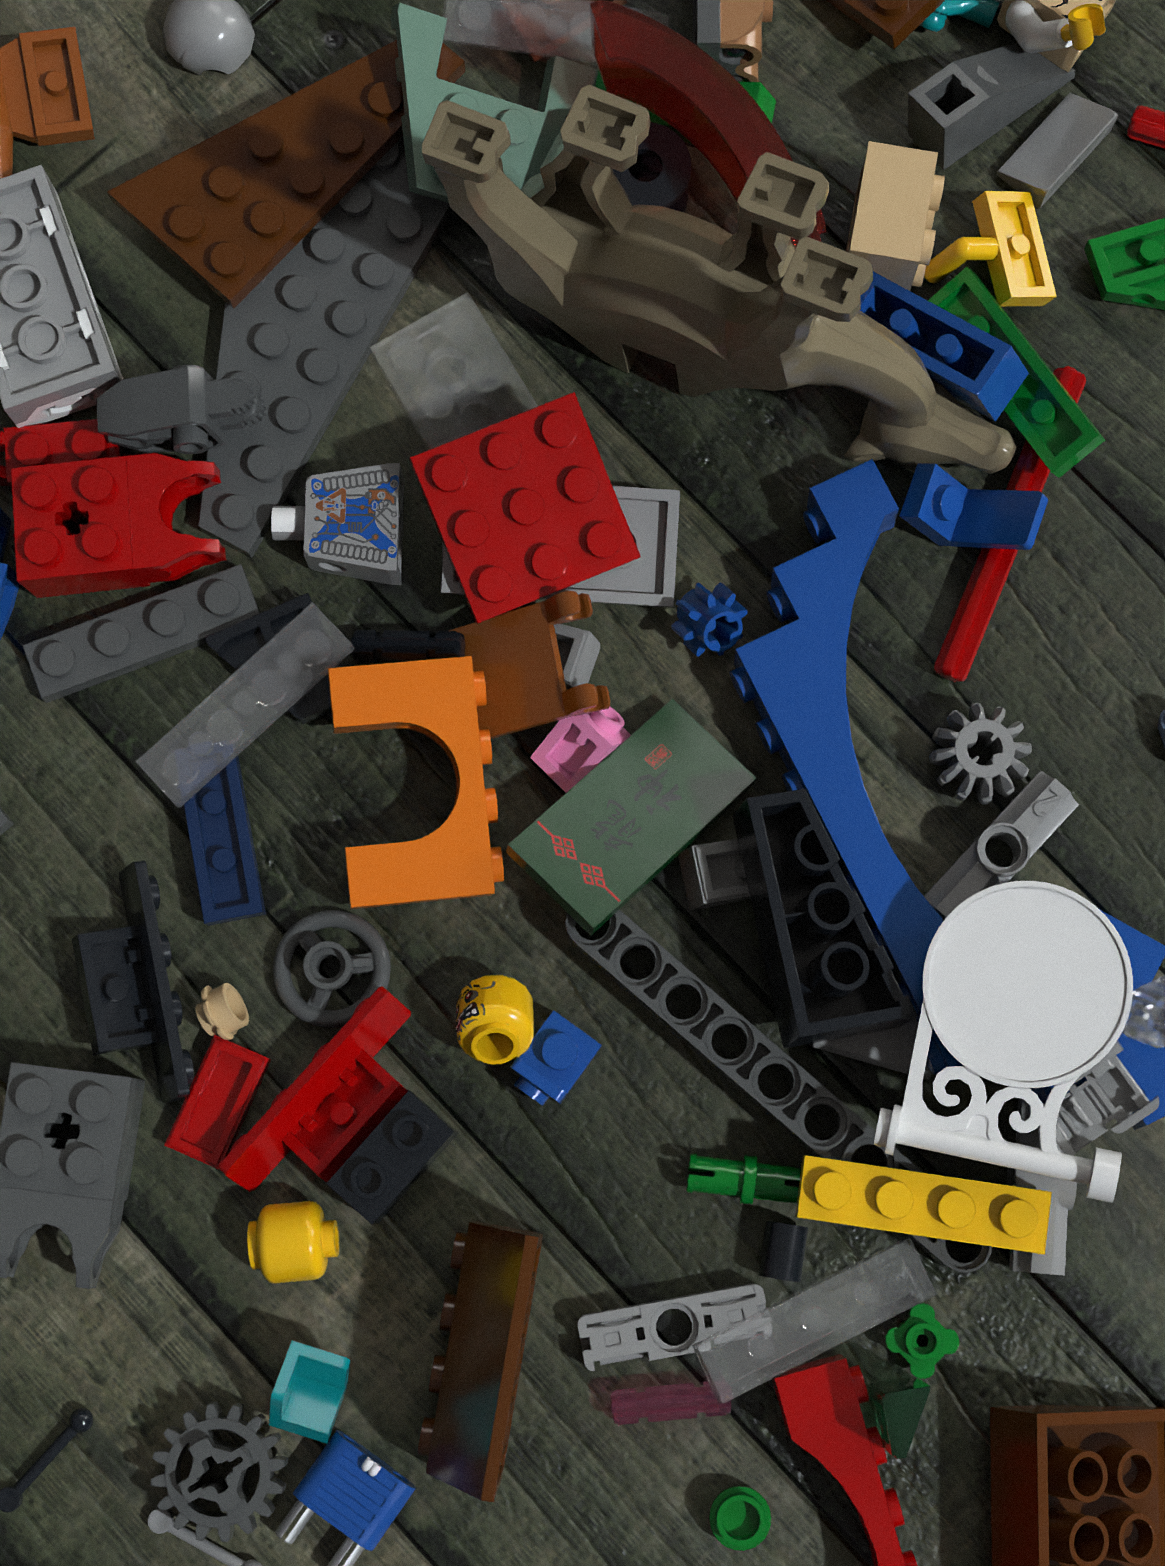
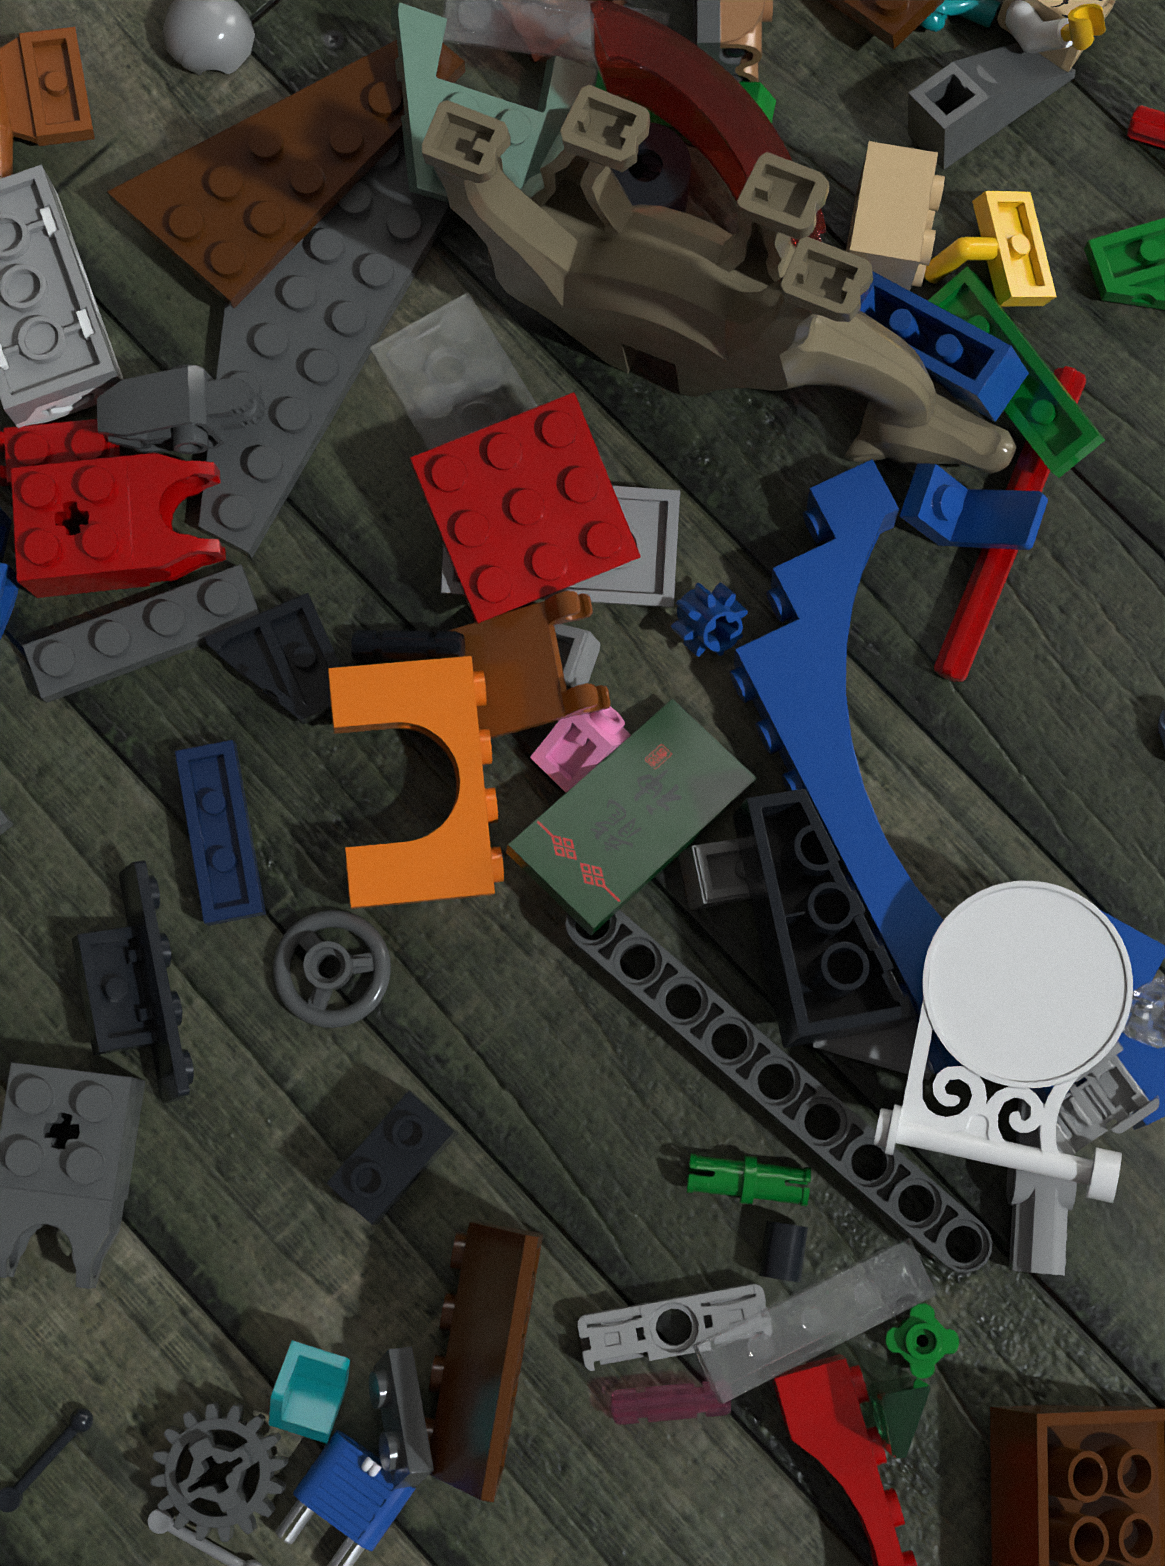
(217, 1102): red tile -> none
(222, 1011): tan plate -> none
(245, 705): clear plate -> none
(292, 1242): yellow head -> none
(329, 1103): red bracket -> none
(349, 523): torso -> none
(405, 1441): none -> dark grey plate
(494, 1019): yellow head -> none
(554, 1060): blue bracket -> none
(740, 1518): green plate -> none
(923, 1204): yellow plate -> none
(993, 735): light grey gear -> none
(1022, 825): light grey piece -> none
(1057, 147): light grey slope -> none

